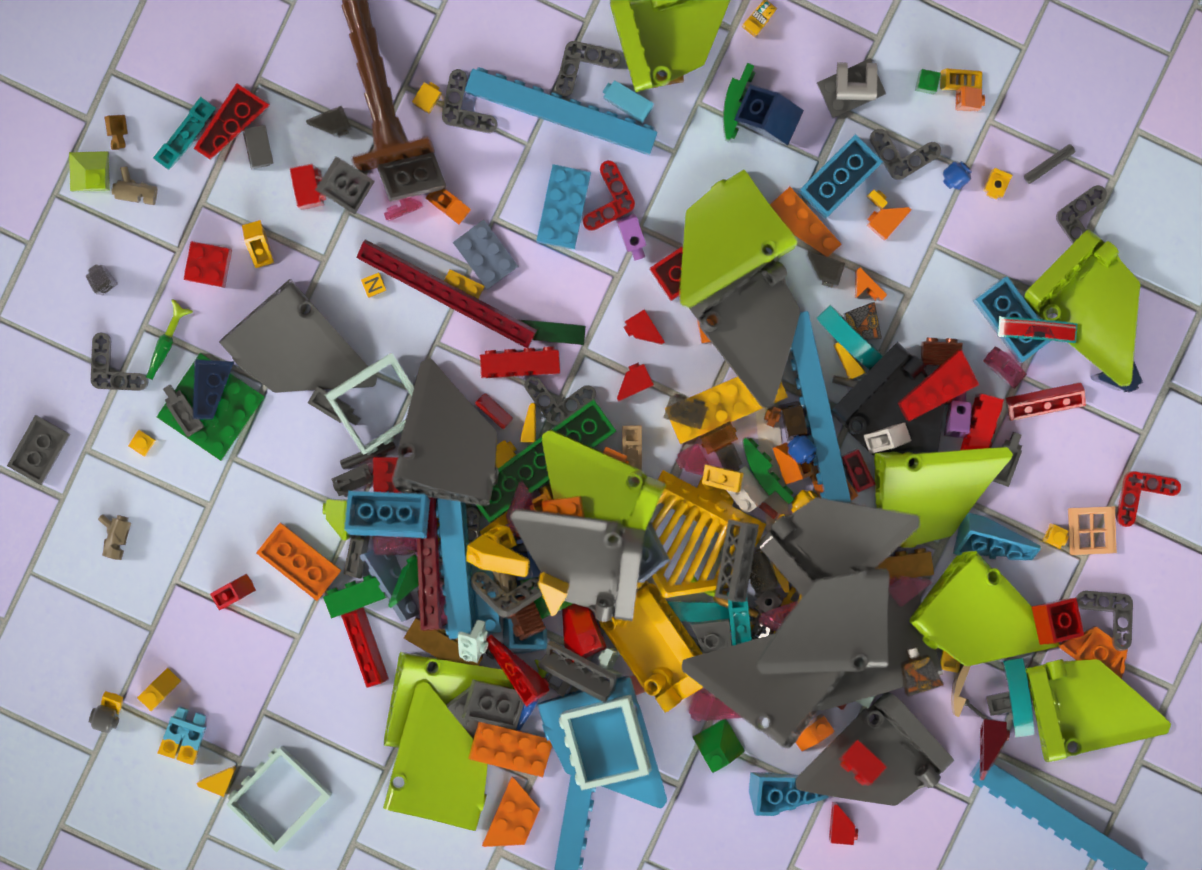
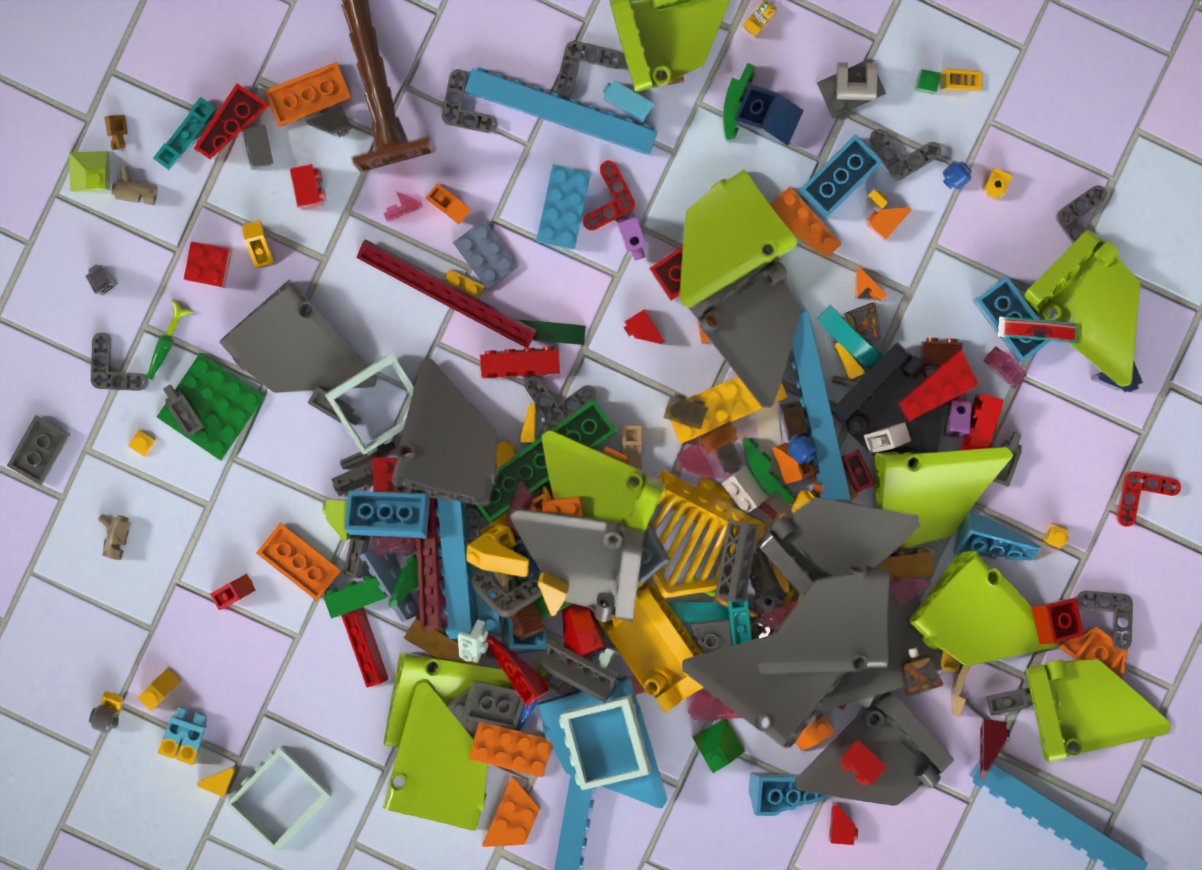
(209, 383): dark blue wing -> none
(308, 94): none -> orange plate
(345, 185): dark grey plate -> none
(373, 285): yellow tile -> none
(411, 177): dark grey plate -> none
(427, 97): yellow brick -> none
(494, 411): red slope -> none
(634, 381): red slope -> none
(722, 478): yellow plate -> none
(772, 416): dark orange plate -> none
(826, 269): clear smoke slope -> none
(969, 99): orange slope -> none
(1019, 697): teal slope -> none
(1046, 401): red slope -> none
(1050, 163): dark grey axle -> none
(1092, 530): light nougat piece -> none

